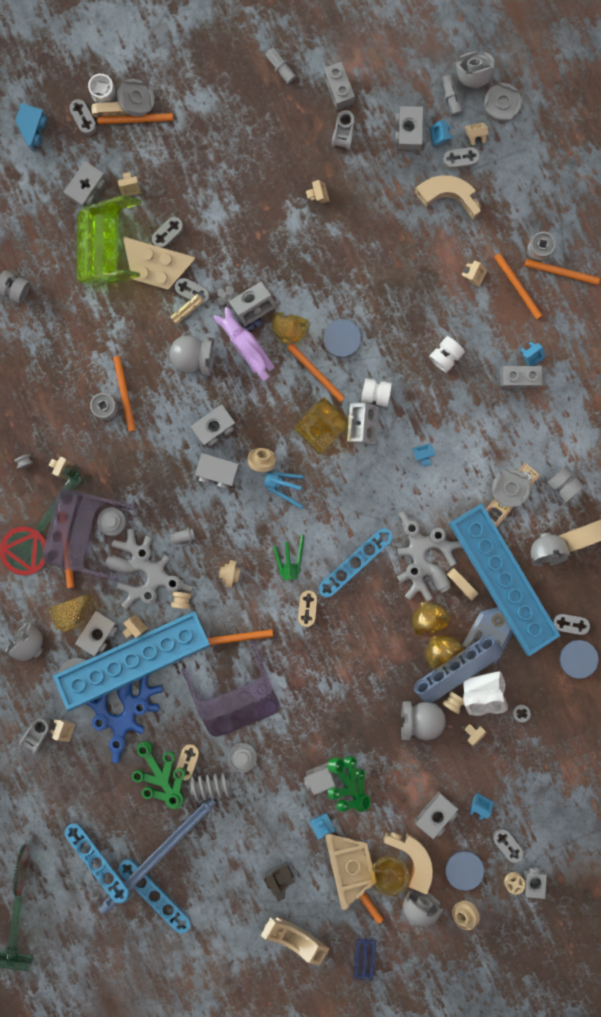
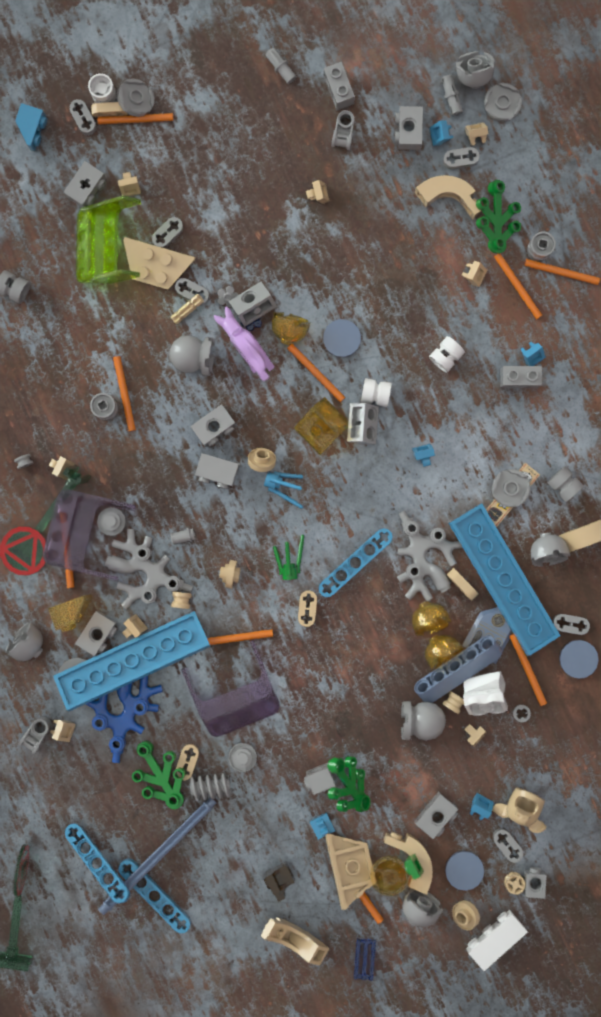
(413, 867): none -> green plate
(496, 939): none -> white brick
(497, 219): none -> green plant
(523, 809): none -> tan piece
(528, 670): none -> orange bar

